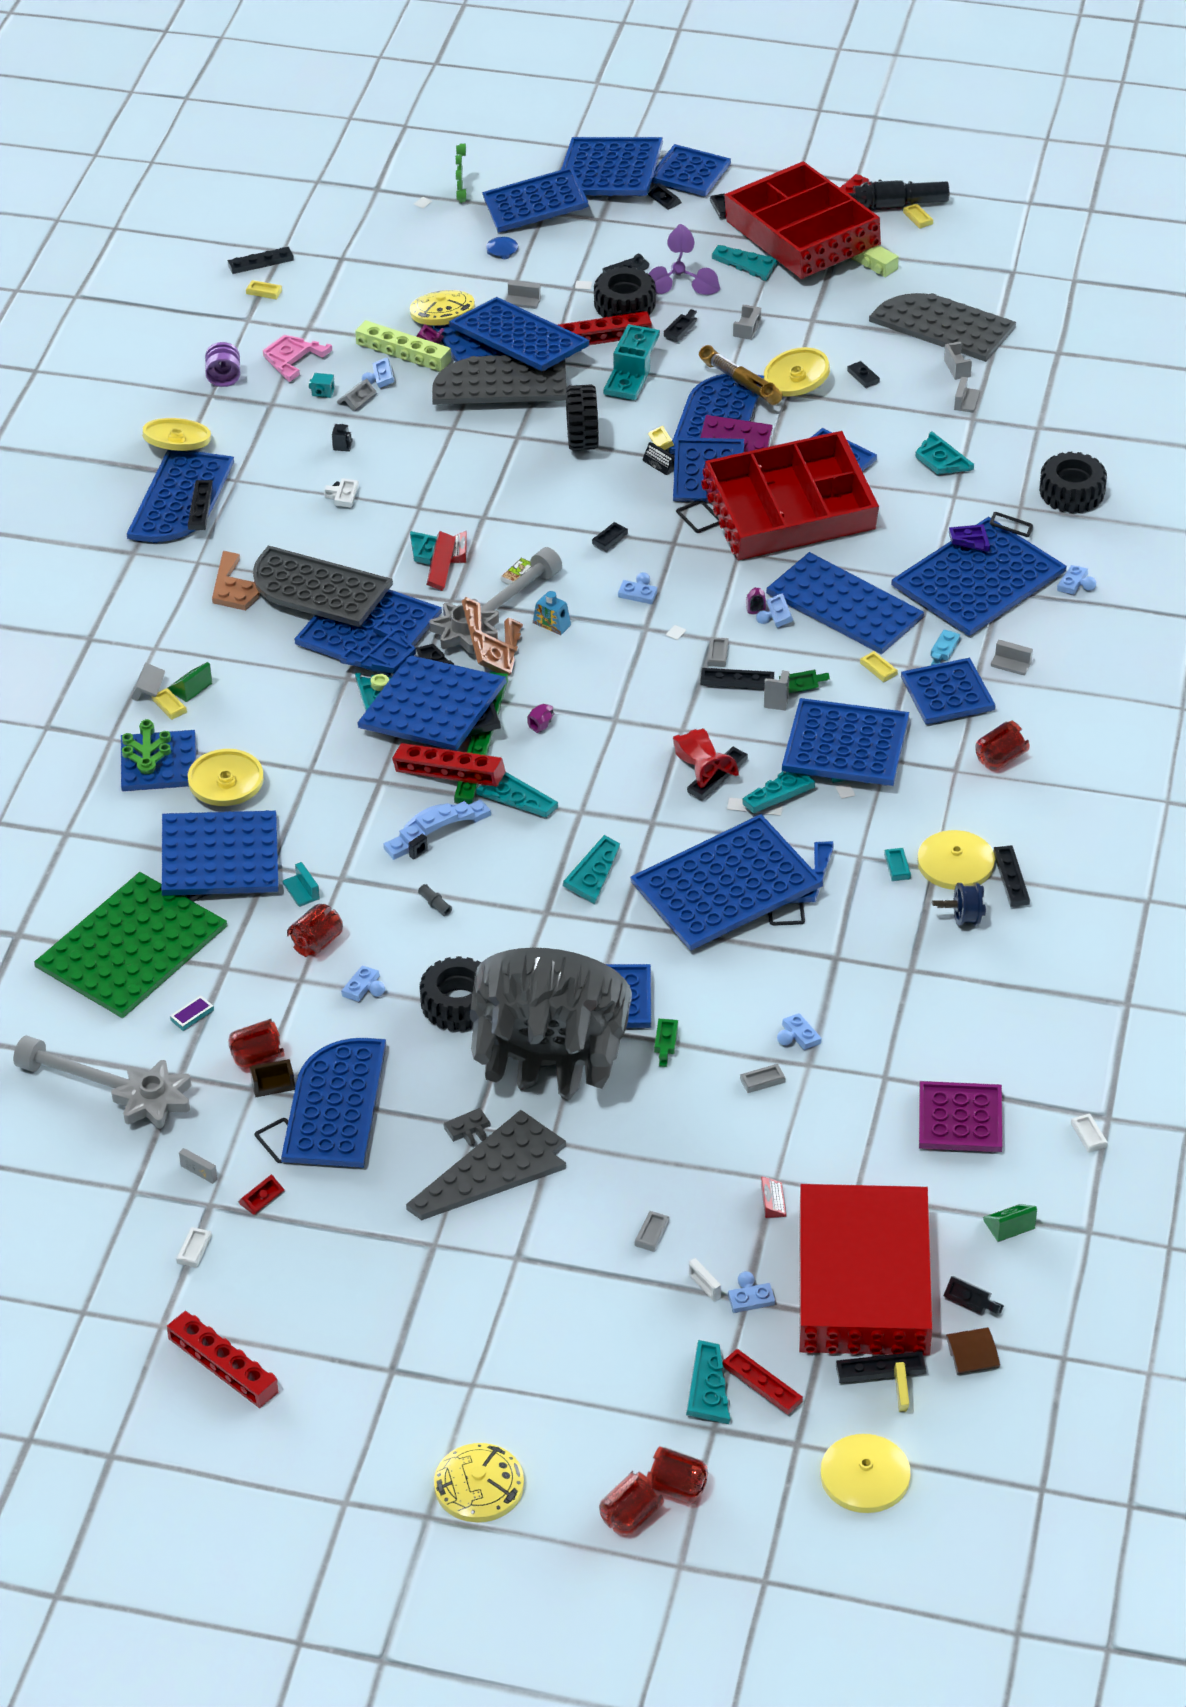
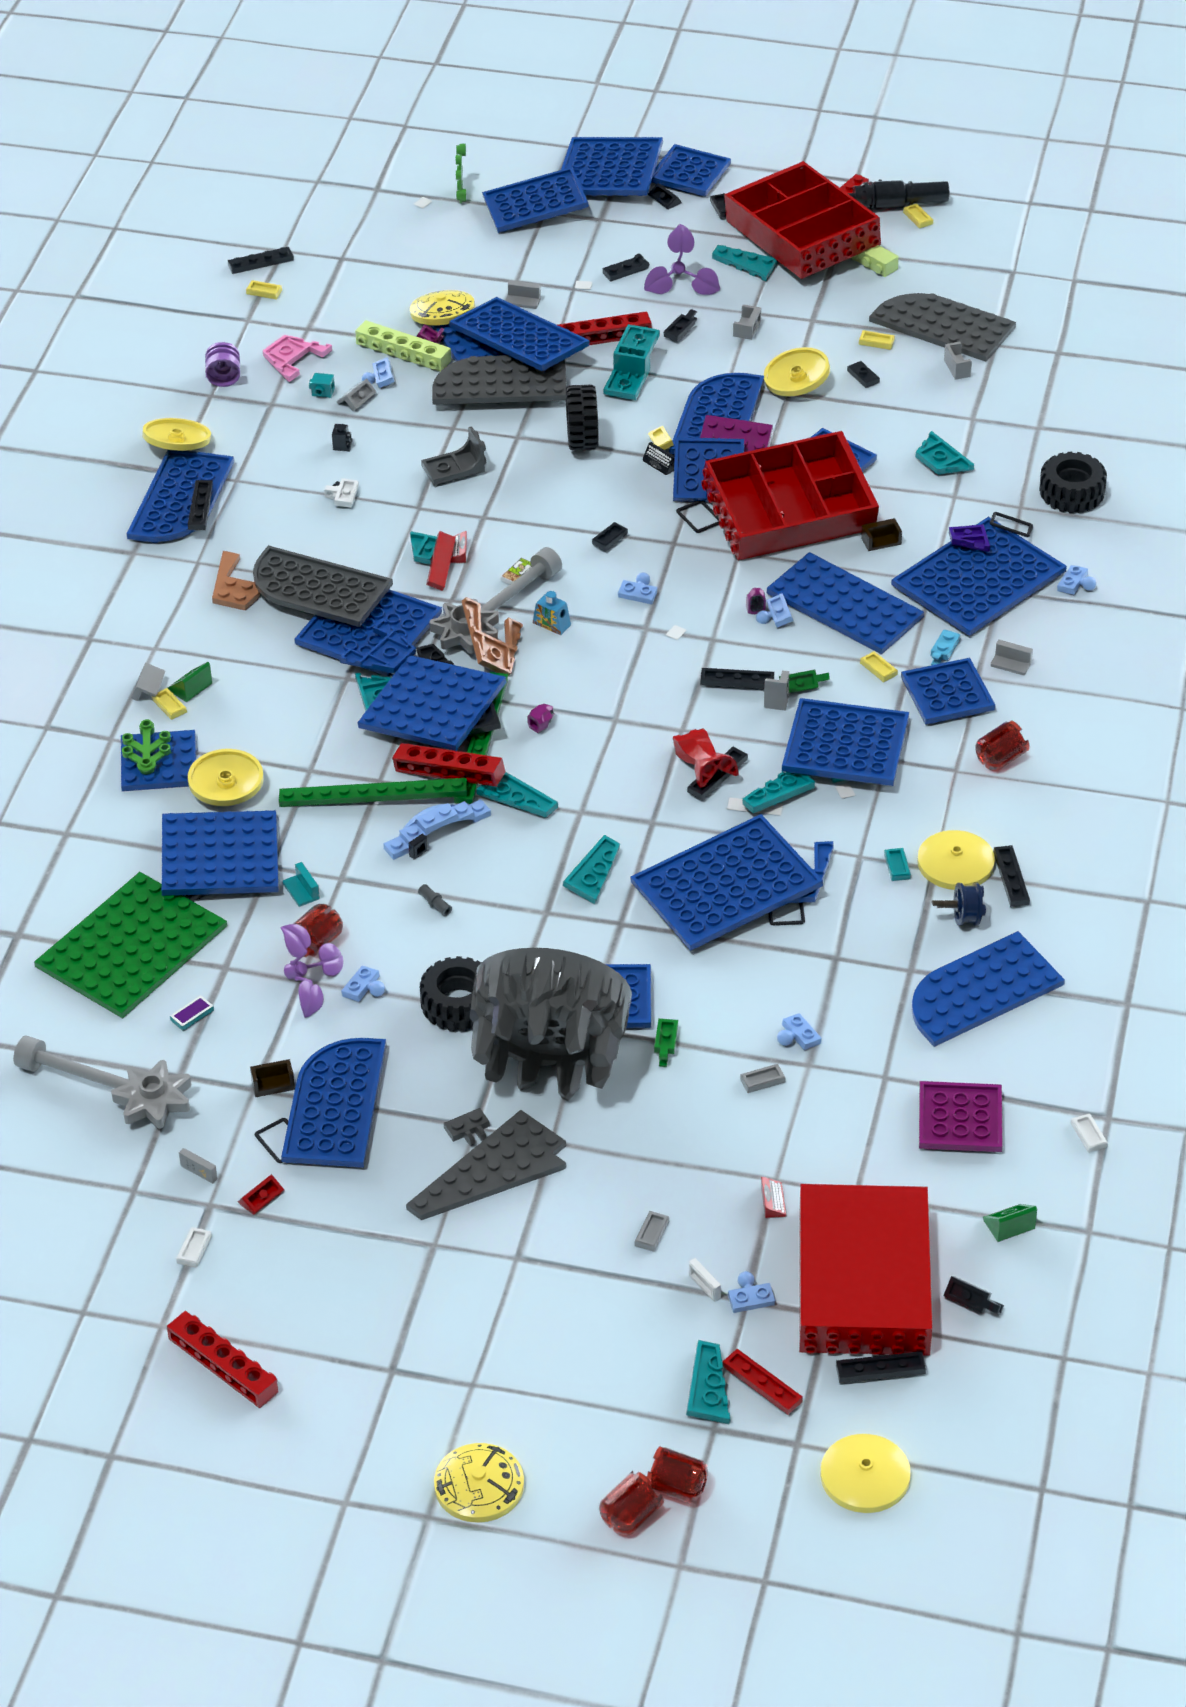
(255, 1044): clear red cylinder -> none
(297, 941): none -> medium lavender plant
(373, 792): none -> green plate
(379, 681): yellowish green tile -> none
(459, 463): none -> dark grey bracket
(502, 247): blue dish -> none
(624, 292): black tyre -> none
(717, 652): light grey tile -> none
(741, 375): pearl gold piece -> none
(876, 339): none -> light yellow tile
(881, 534): none -> dark brown panel
(901, 1386): light yellow tile -> none
(965, 397): light grey panel -> none
(973, 1350): reddish brown slope -> none
(981, 988): none -> blue plate

